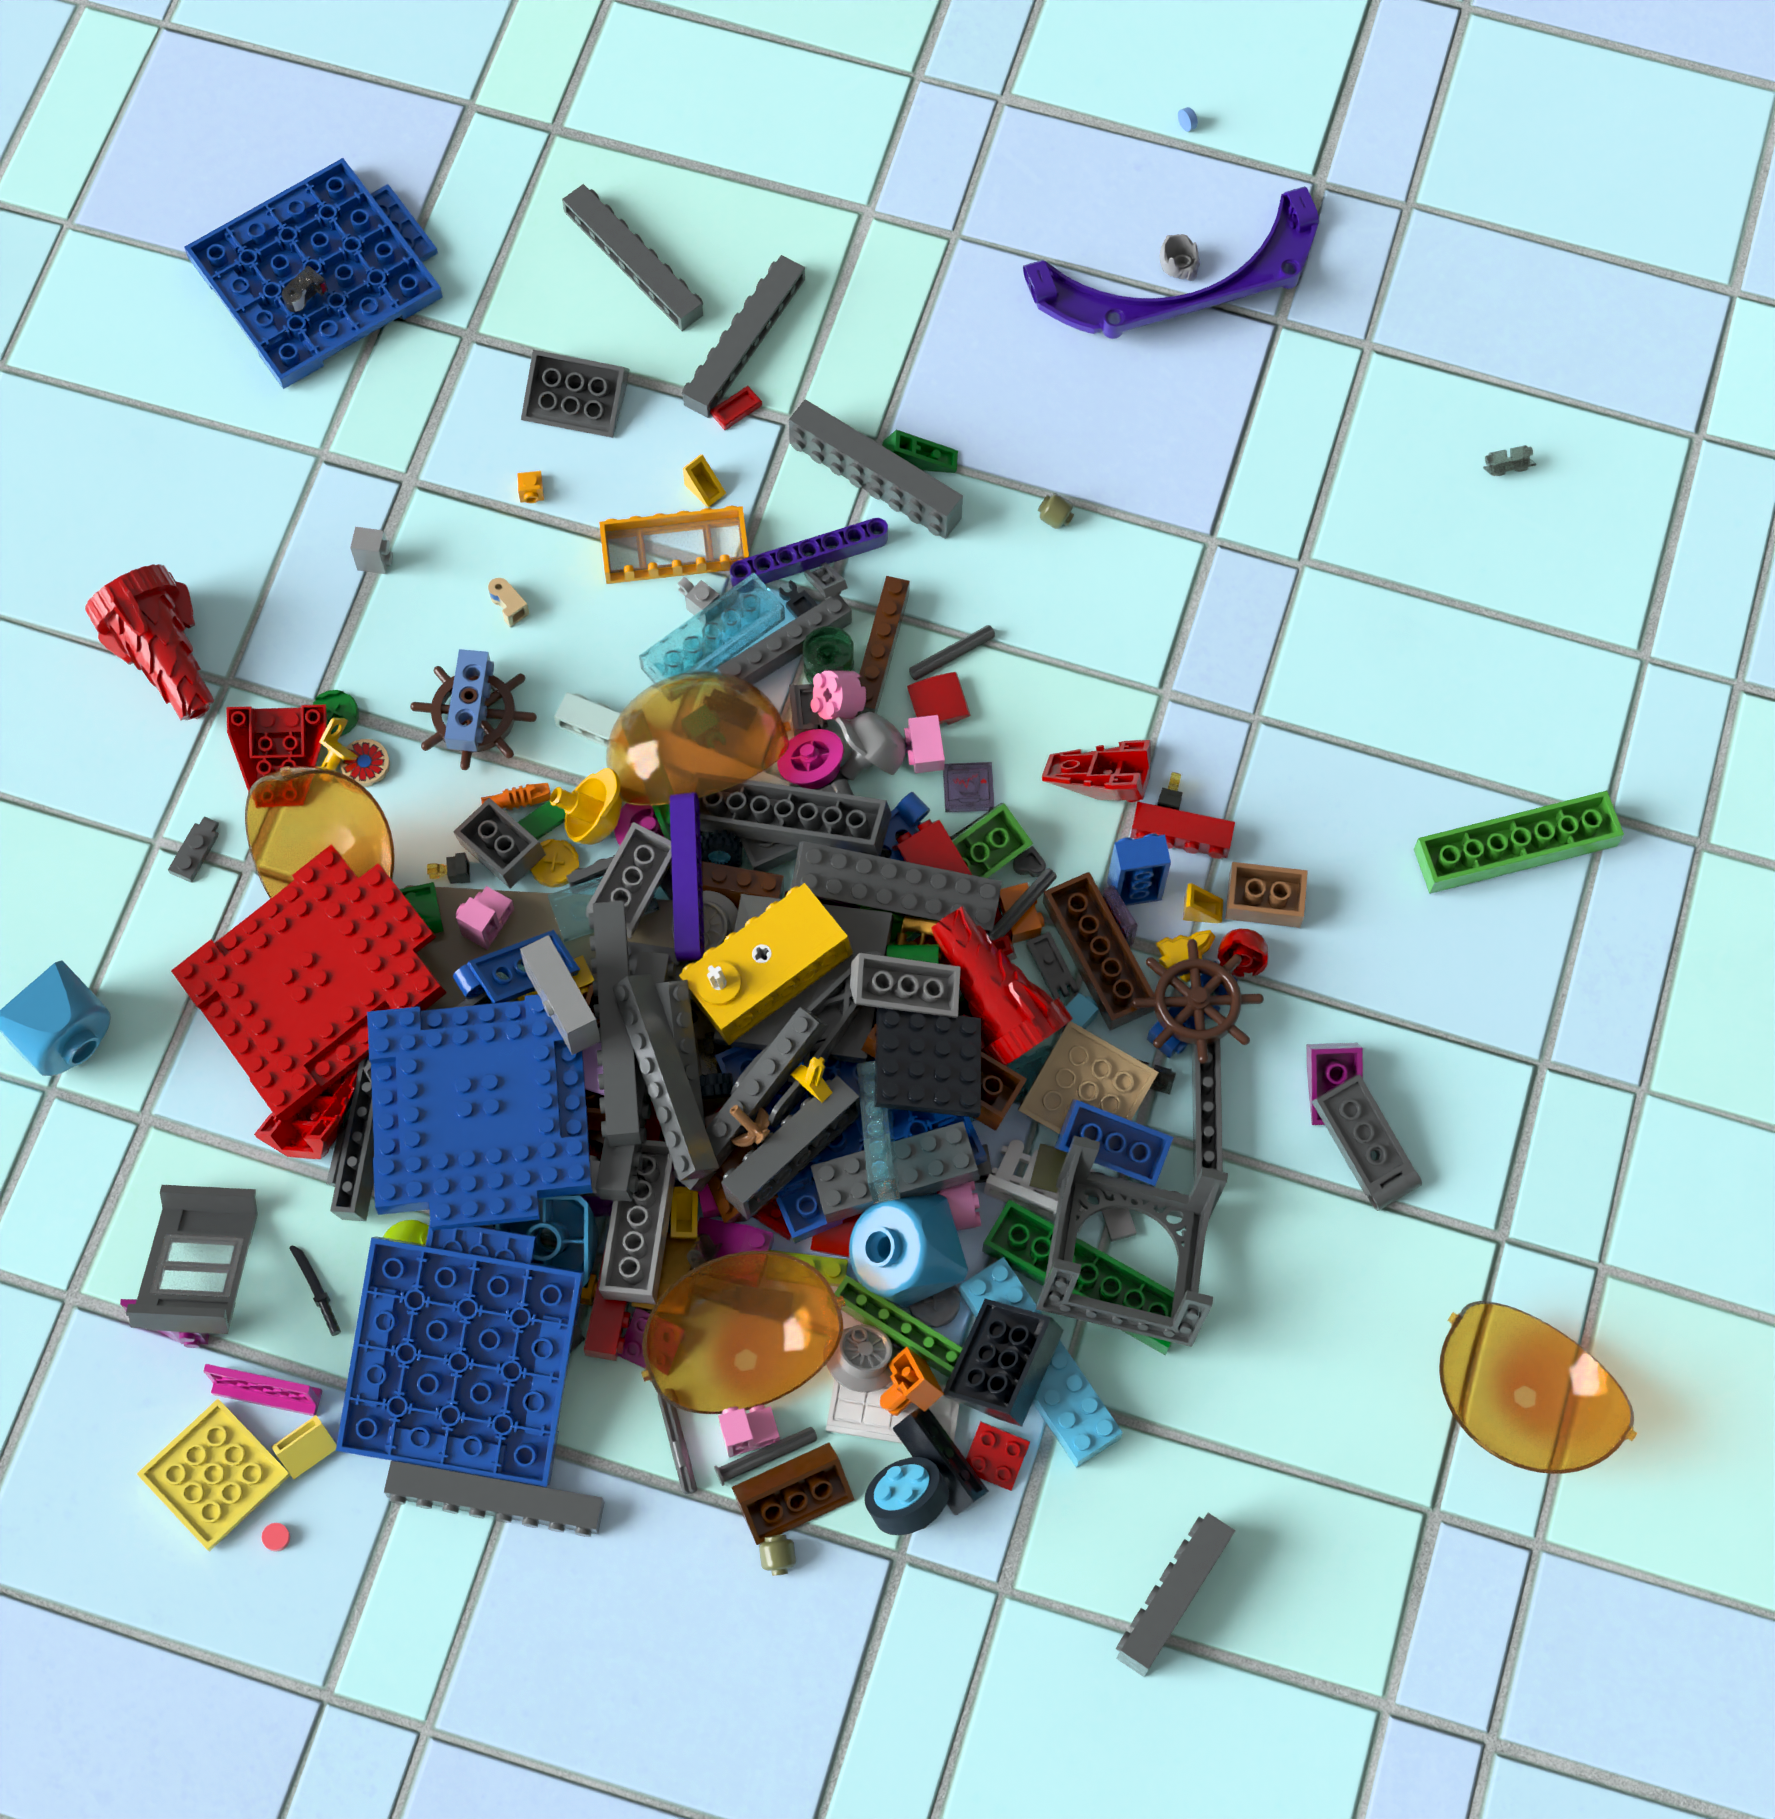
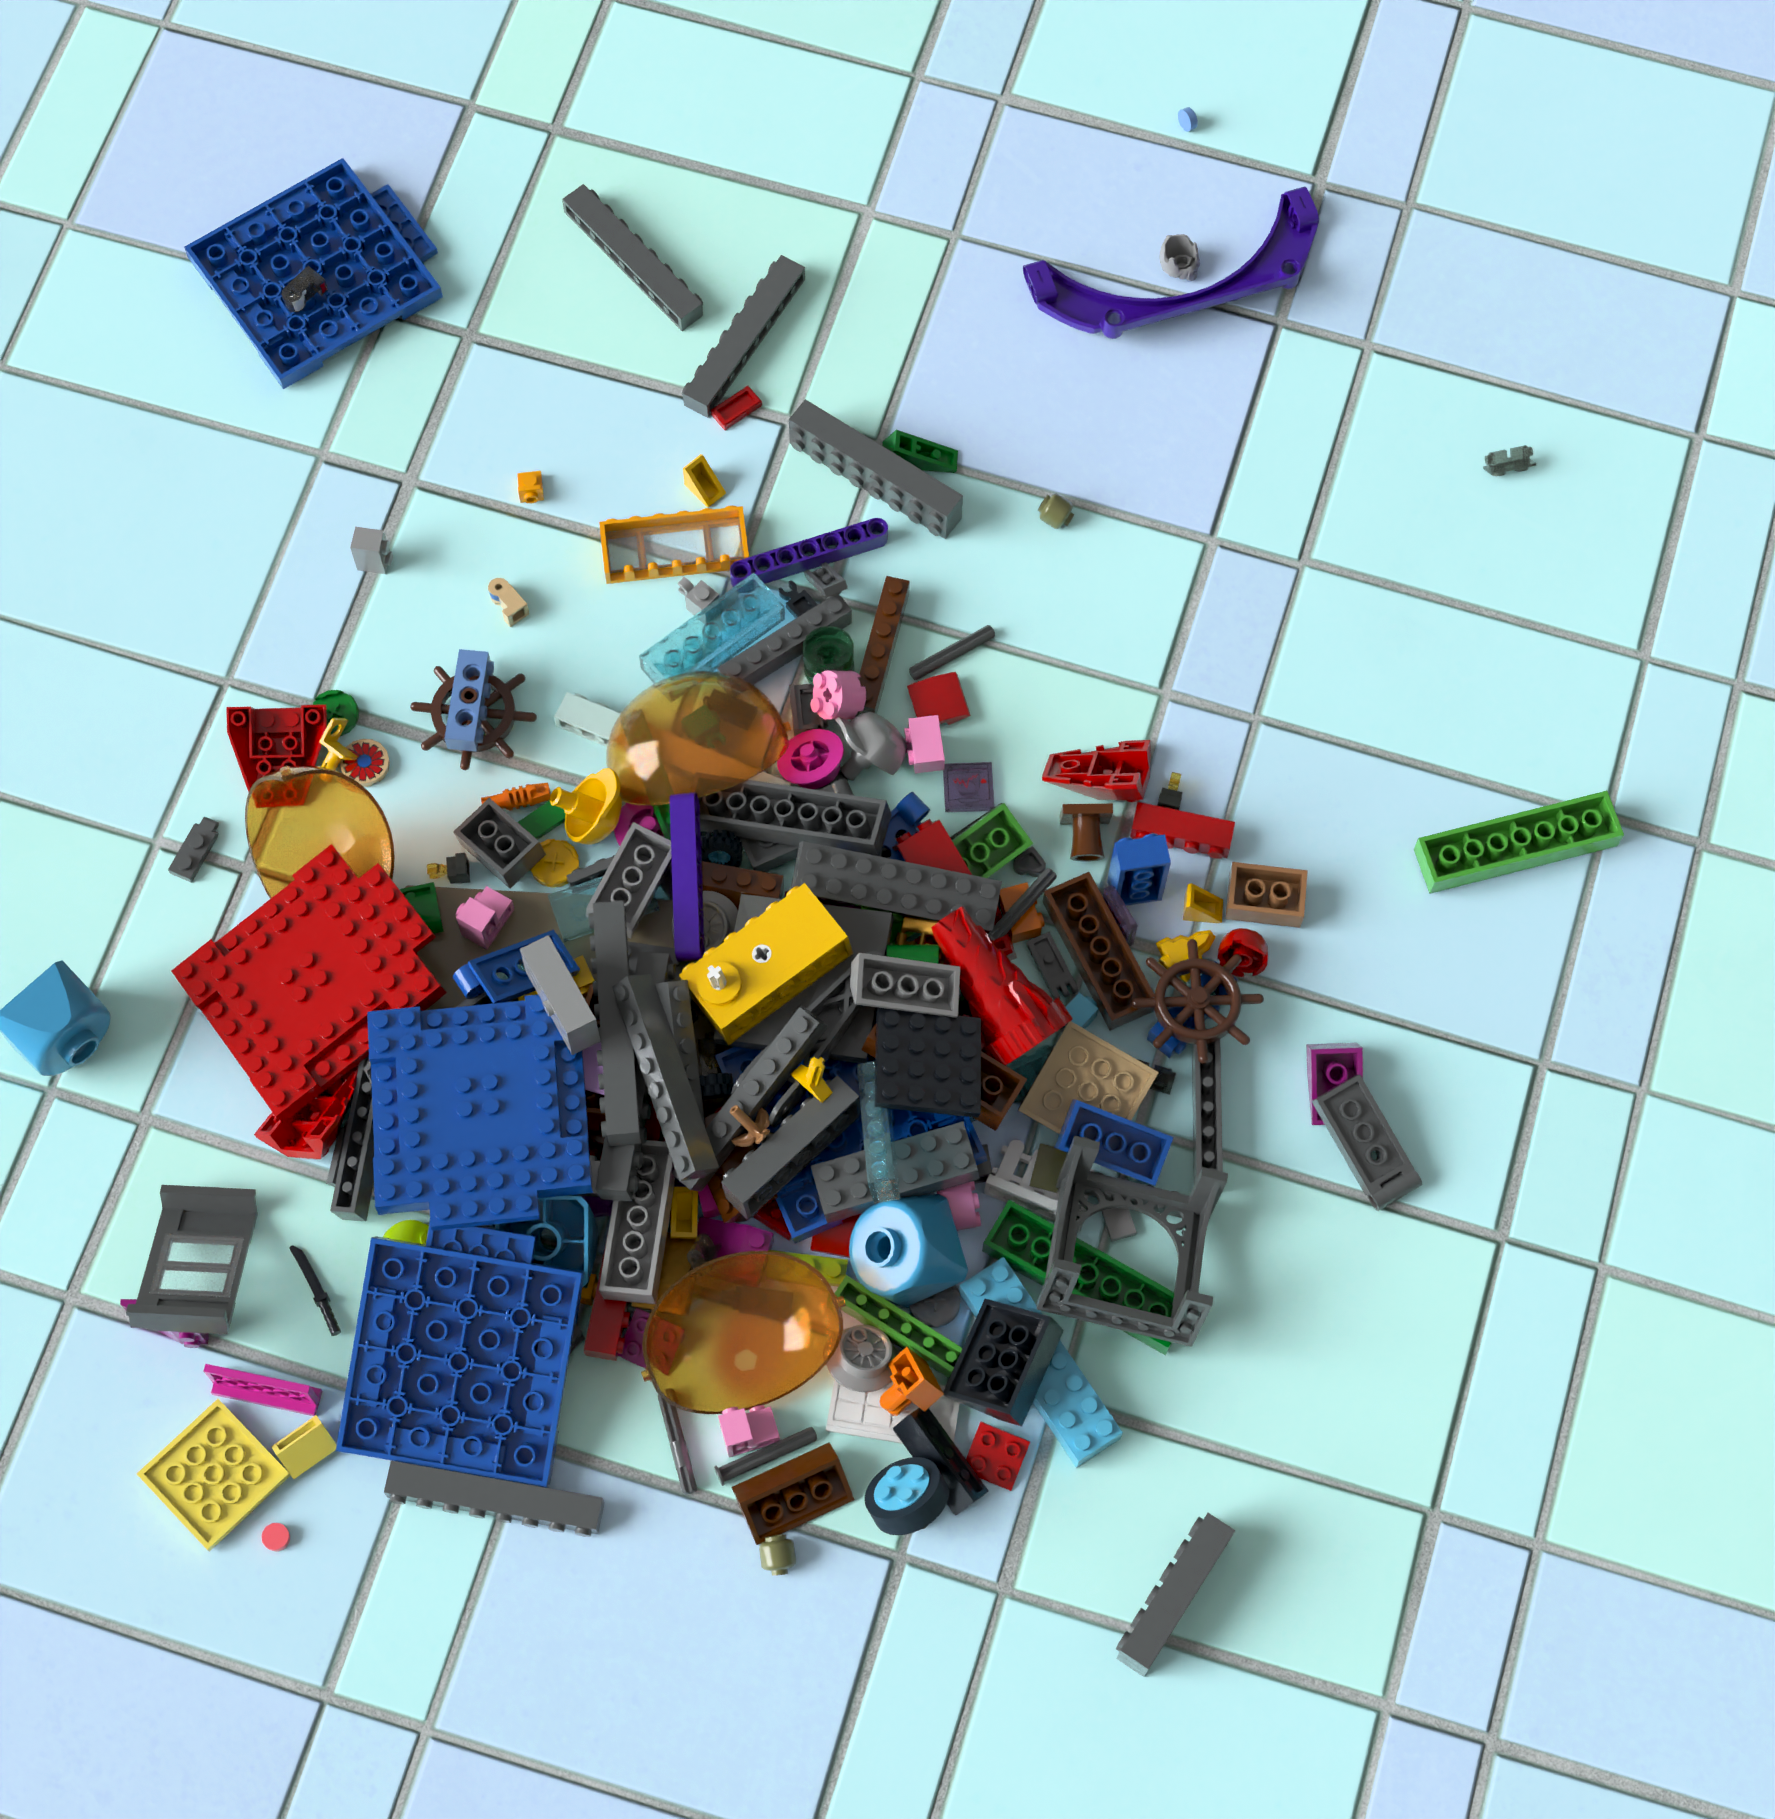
(144, 624): red cone -> none
(574, 393): dark grey slope -> none
(1086, 829): none -> reddish brown plant
(1530, 1391): clear orange windscreen -> none

